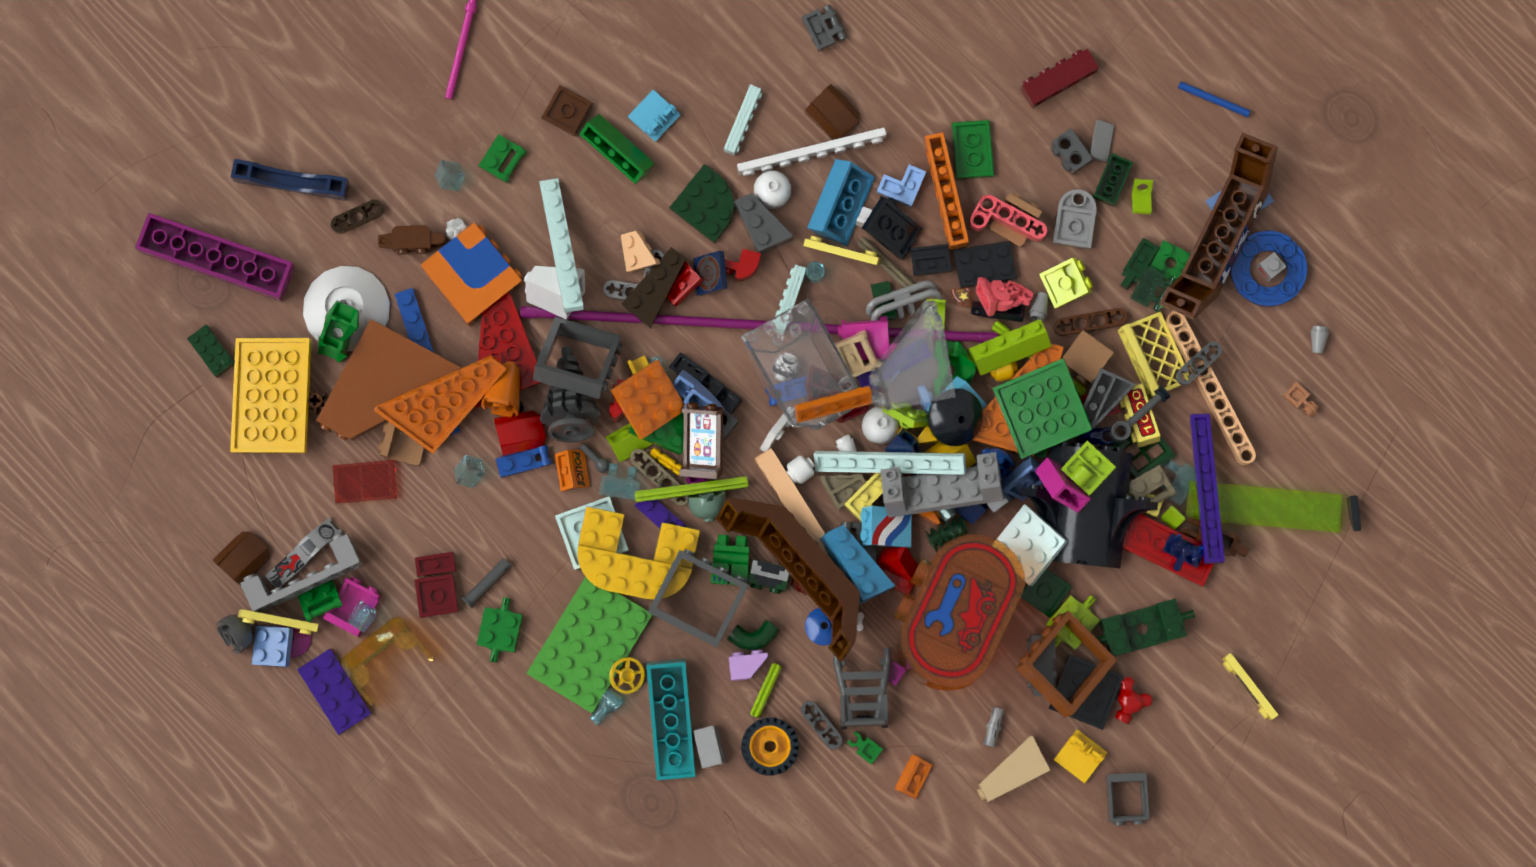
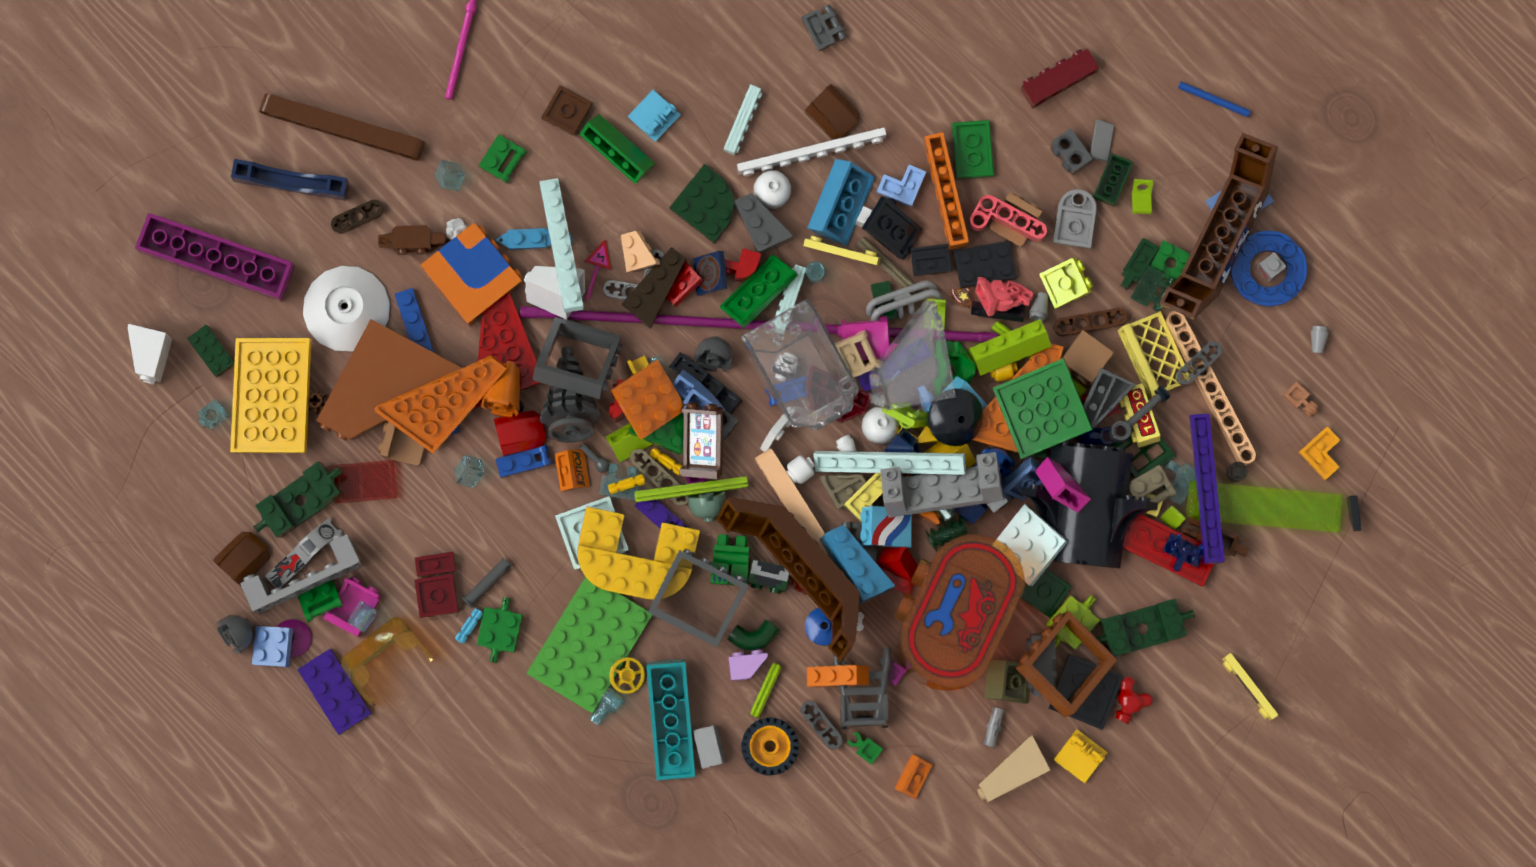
(149, 352): none -> white slope
(221, 415): none -> clear light blue brick
(250, 617): light yellow plate -> none
(281, 510): none -> dark green brick
(341, 317): green piece -> none
(342, 126): none -> reddish brown beam
(469, 625): none -> medium azure axle
(526, 239): none -> dark azure plate
(599, 258): none -> piece
(626, 484): none -> yellow axle
(714, 354): none -> dark grey cylinder
(758, 291): none -> green piece
(833, 404): orange plate -> none
(838, 676): none -> orange arch
(1005, 682): none -> olive slope
(1088, 468): lime plate -> none
(1130, 777): dark grey window -> none
(1239, 469): none -> clear smoke wheel
(1316, 453): none -> light orange plate

